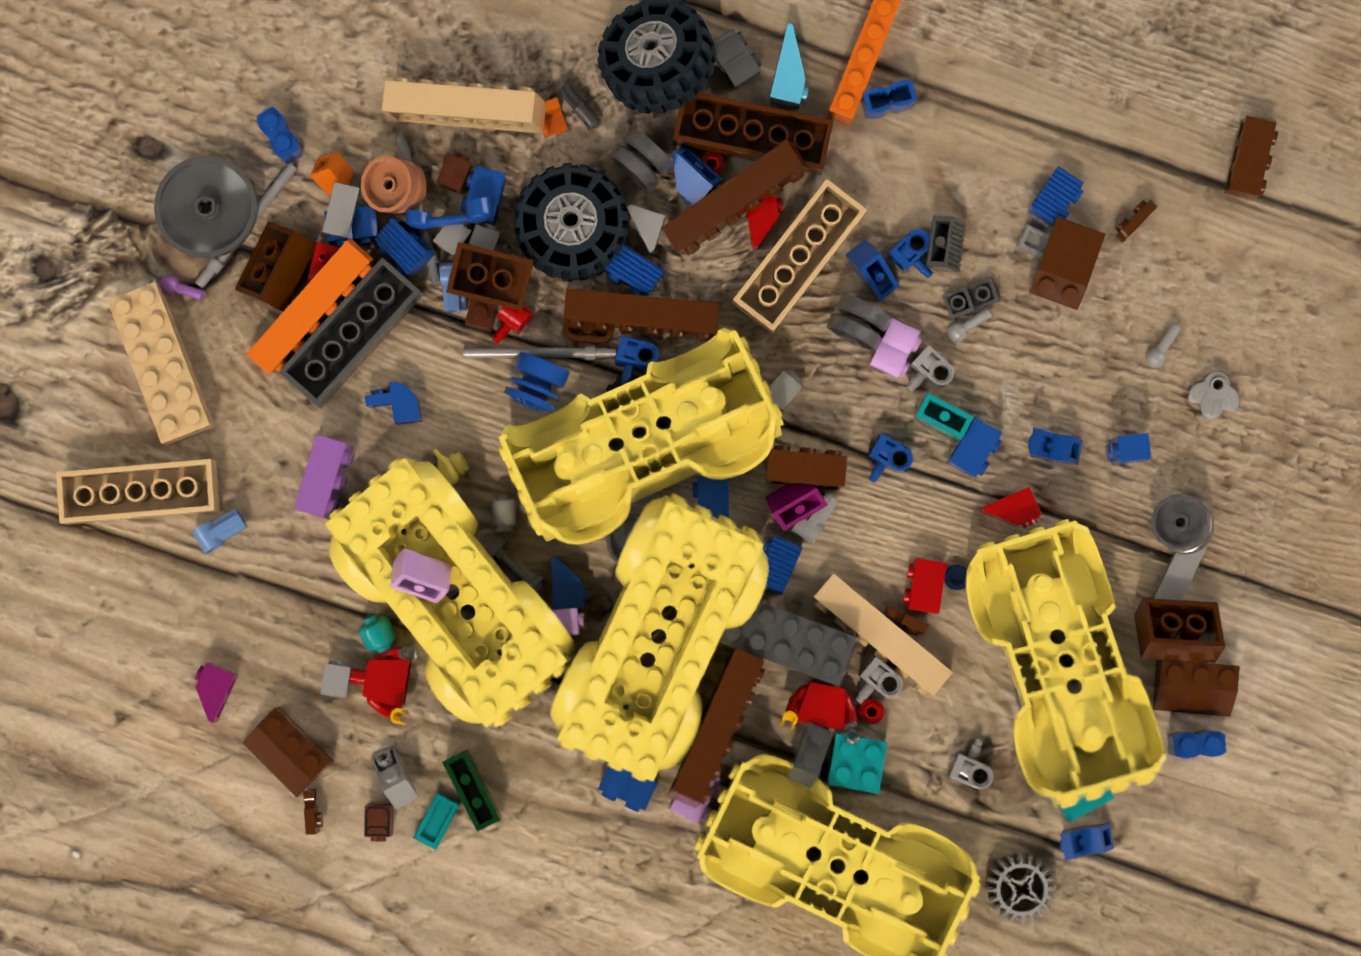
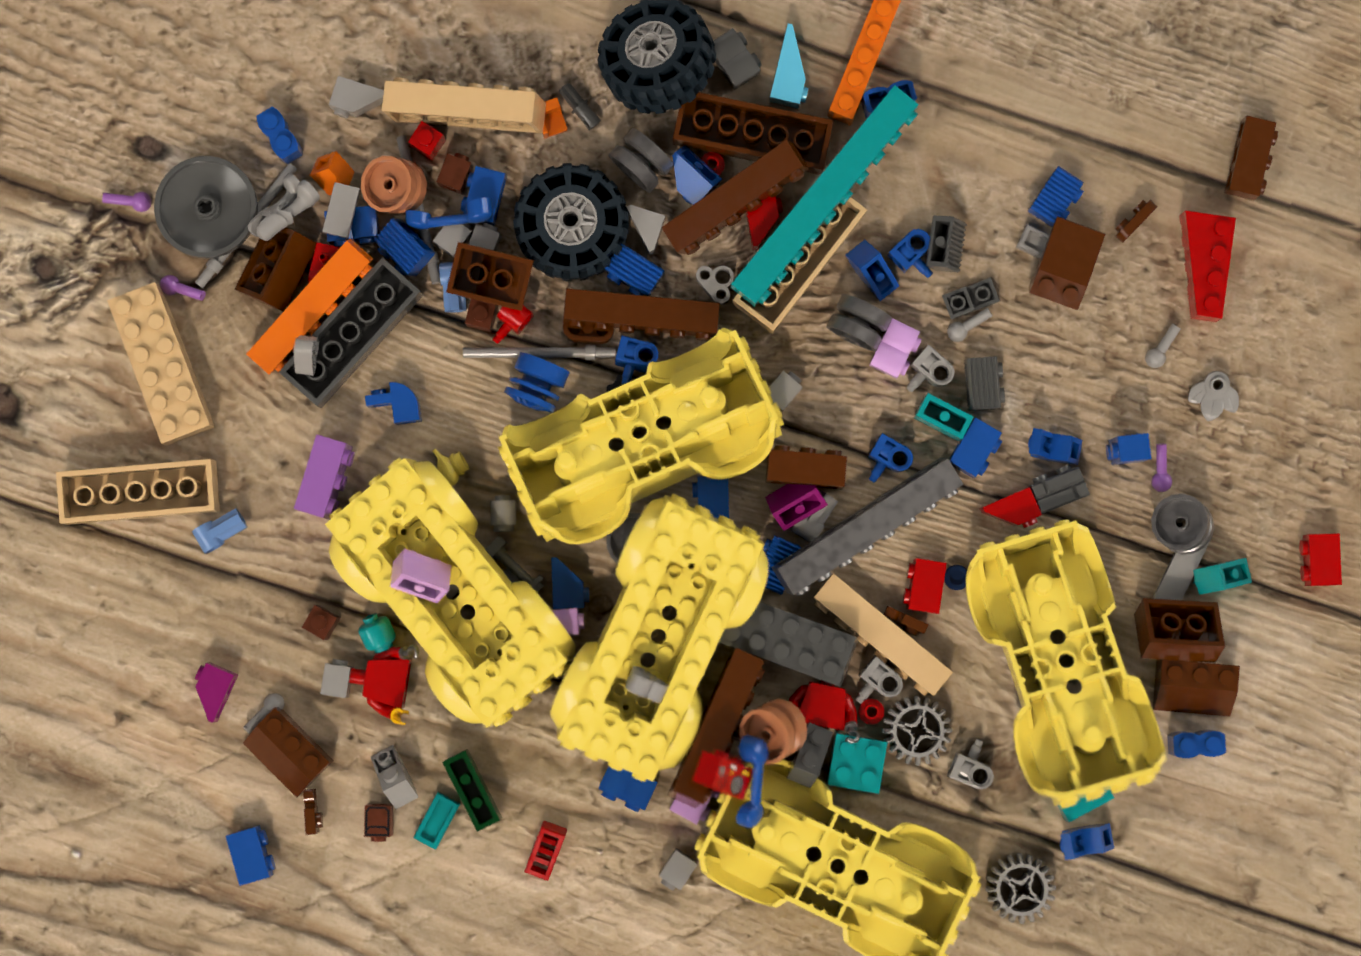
(139, 201): none -> medium lavender bar
(250, 855): none -> blue brick
(271, 701): none -> light grey bar
(278, 216): none -> light grey piece
(305, 354): none -> light grey piece
(321, 622): none -> copper brick
(354, 98): none -> light grey slope
(426, 140): none -> red brick
(555, 831): none -> red slope
(646, 685): none -> light grey piece
(677, 870): none -> light grey brick
(711, 285): none -> light grey piece
(723, 774): none -> red brick
(755, 752): none -> blue piece
(778, 725): none -> nougat wheel
(824, 196): none -> teal brick
(867, 526): none -> flat silver brick
(920, 718): none -> light grey gear
(982, 383): none -> dark grey brick
(1059, 489): none -> dark grey brick
(1161, 480): none -> medium lavender bar
(1207, 252): none -> red wedge
(1222, 576): none -> teal slope
(1321, 559): none -> red brick

